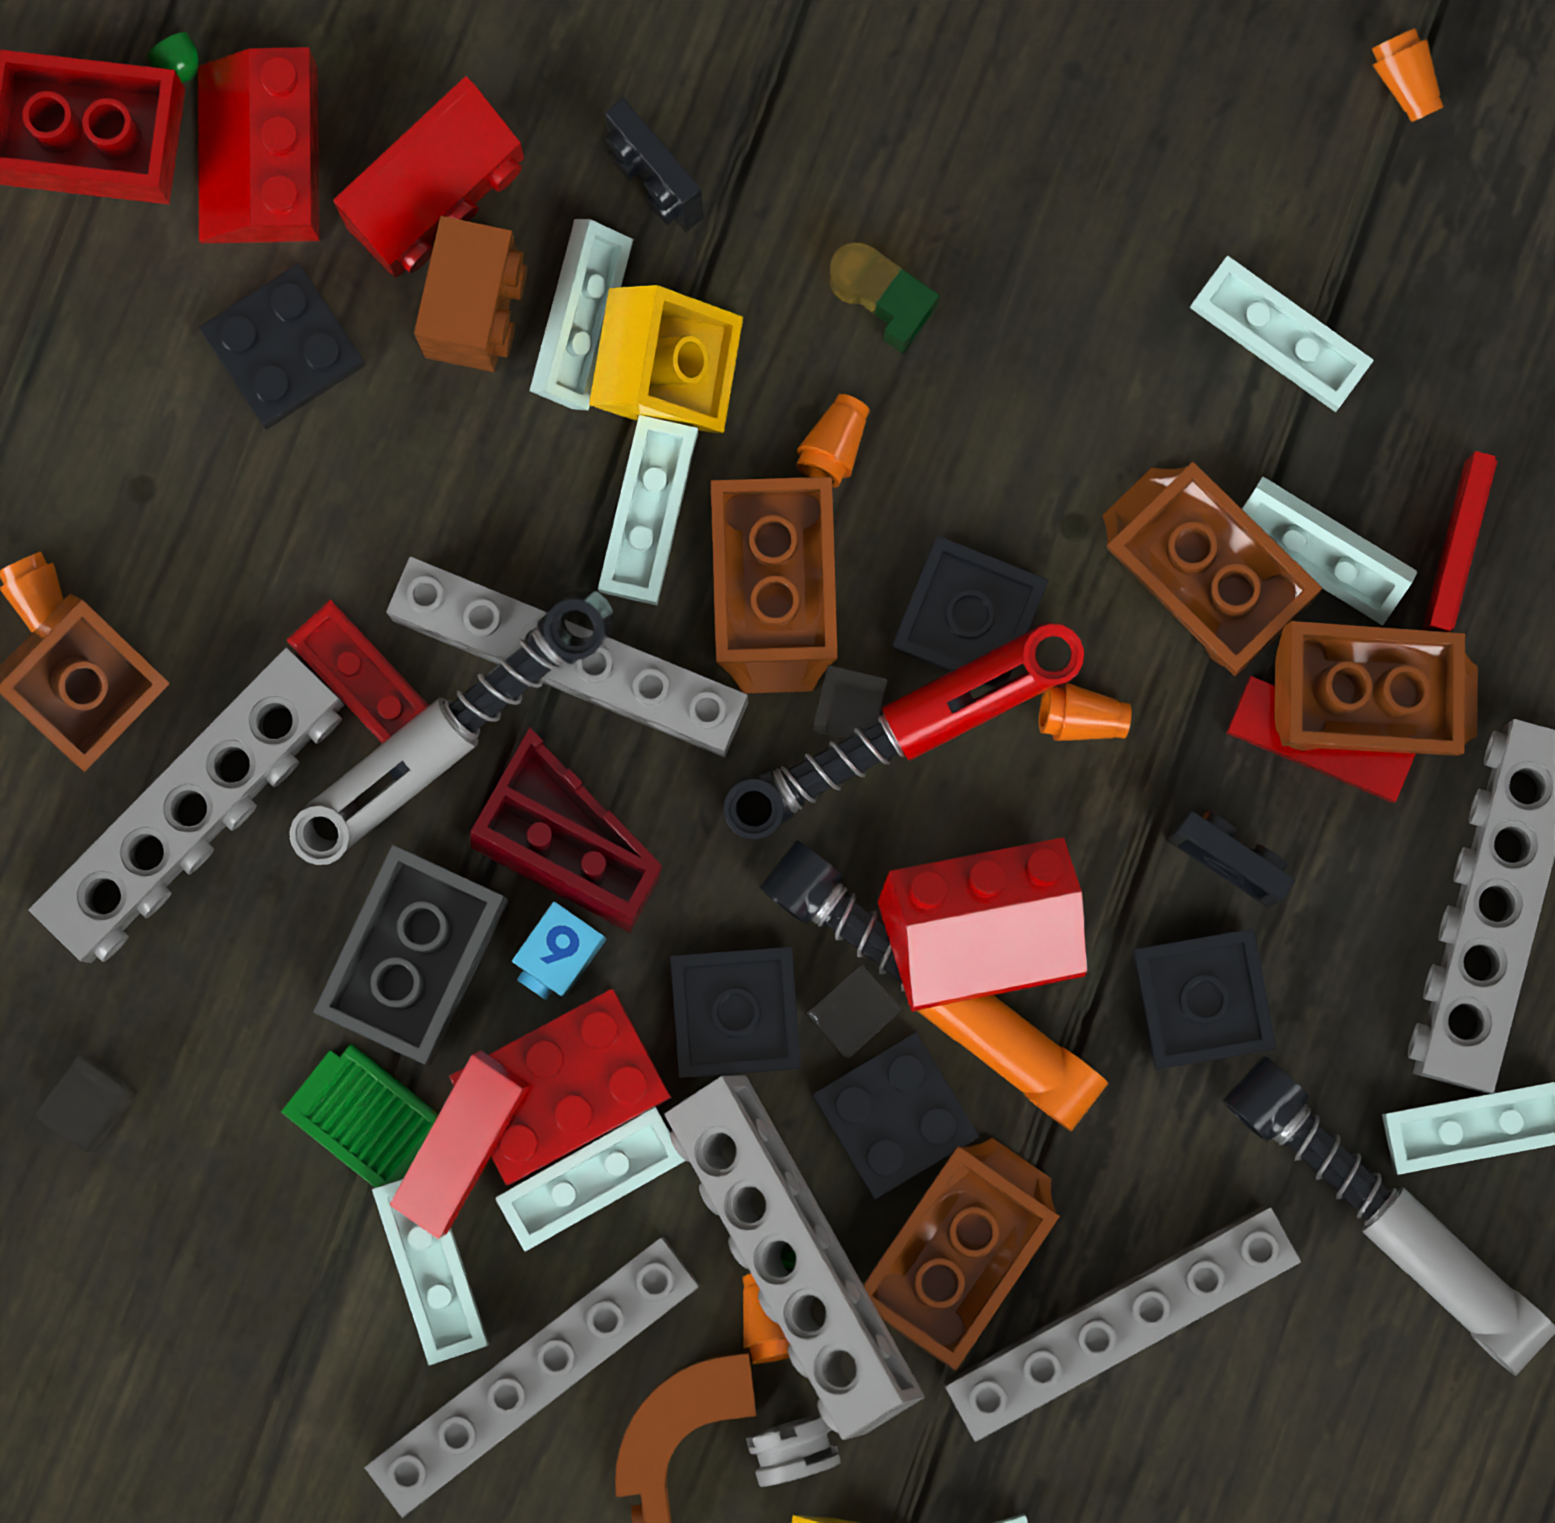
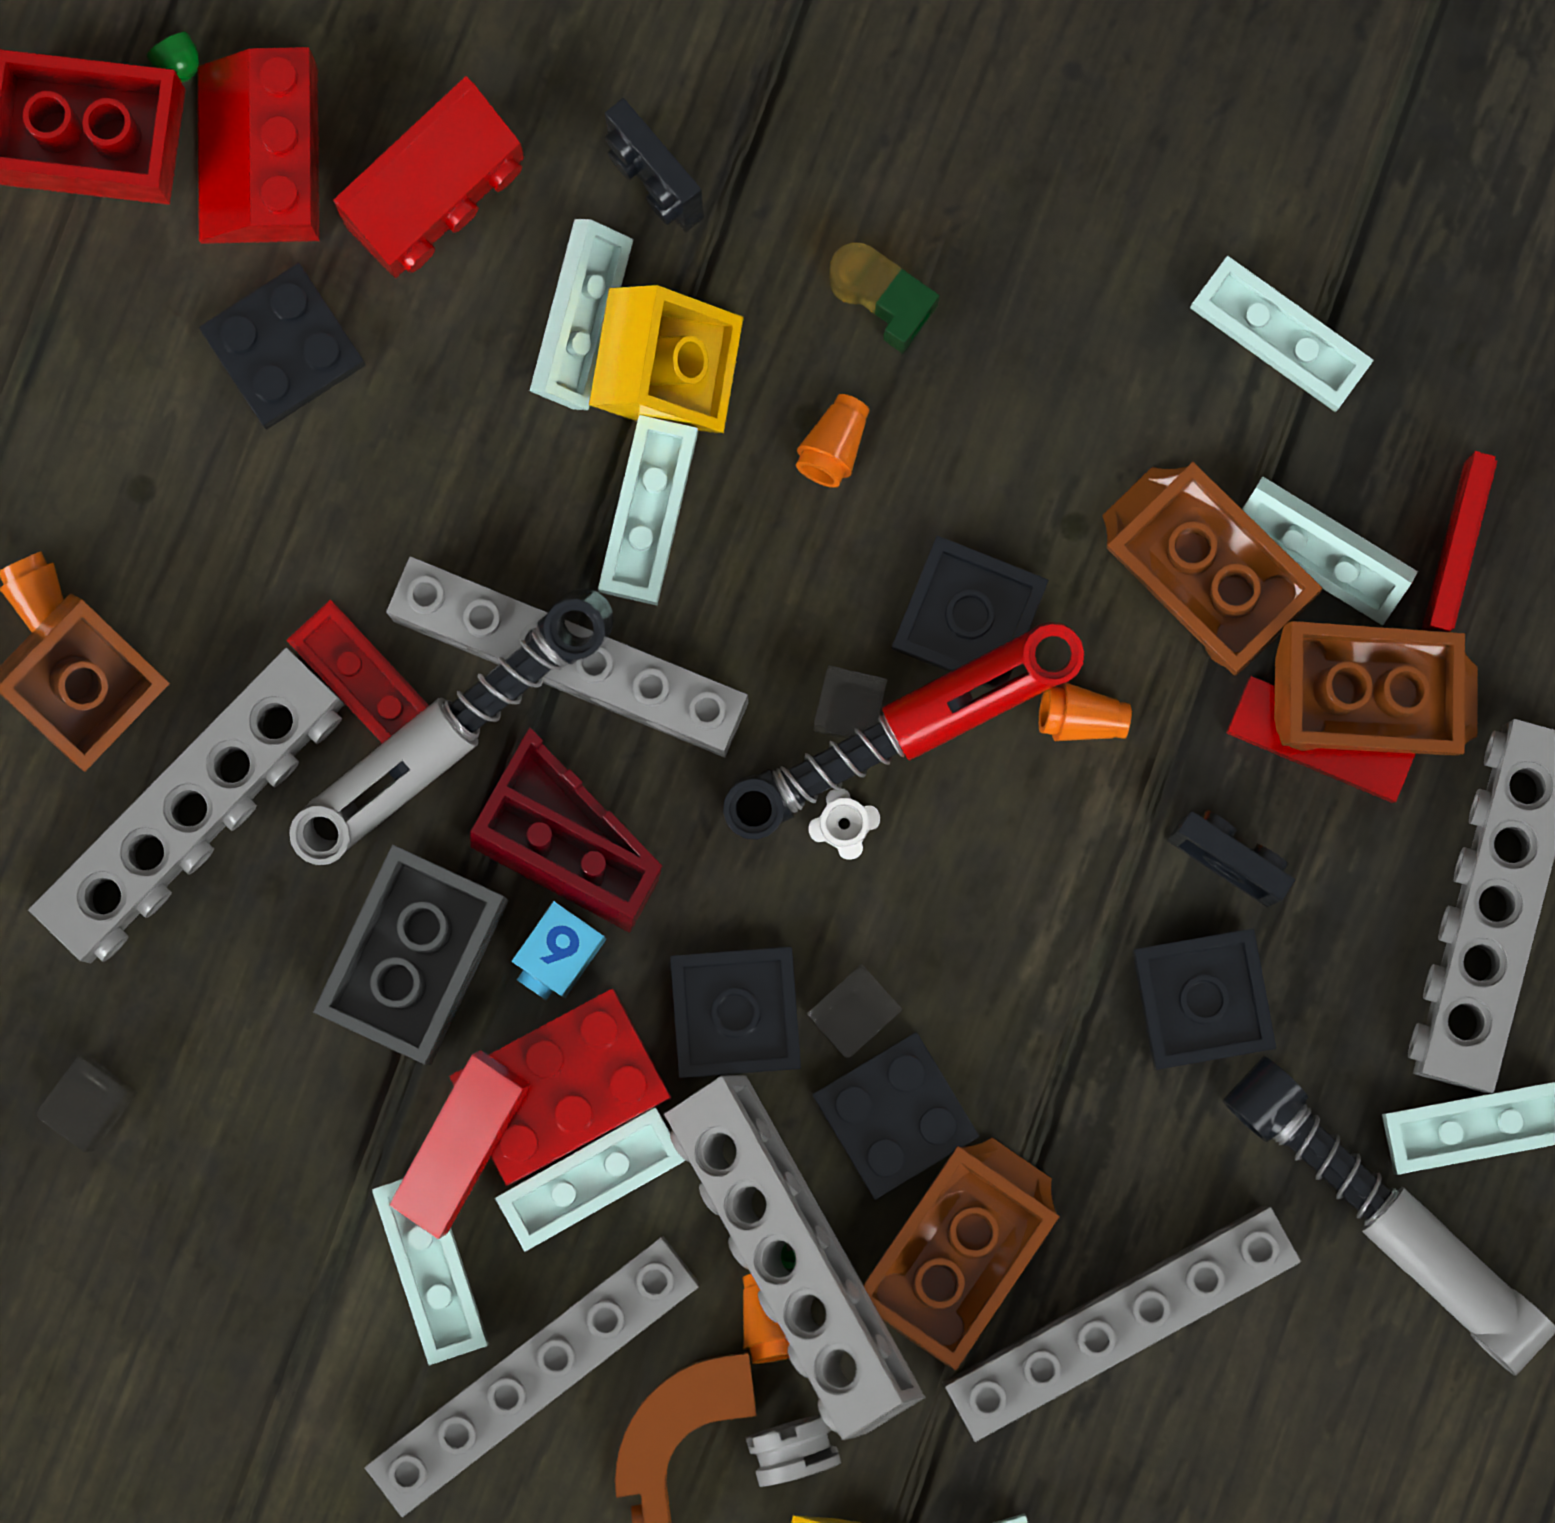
(362, 1116): green window -> none
(469, 294): dark orange brick -> none
(774, 581): dark orange slope -> none
(861, 821): none -> white plate
(985, 923): slope -> none
(985, 1026): piece -> none
(1409, 73): orange cone -> none

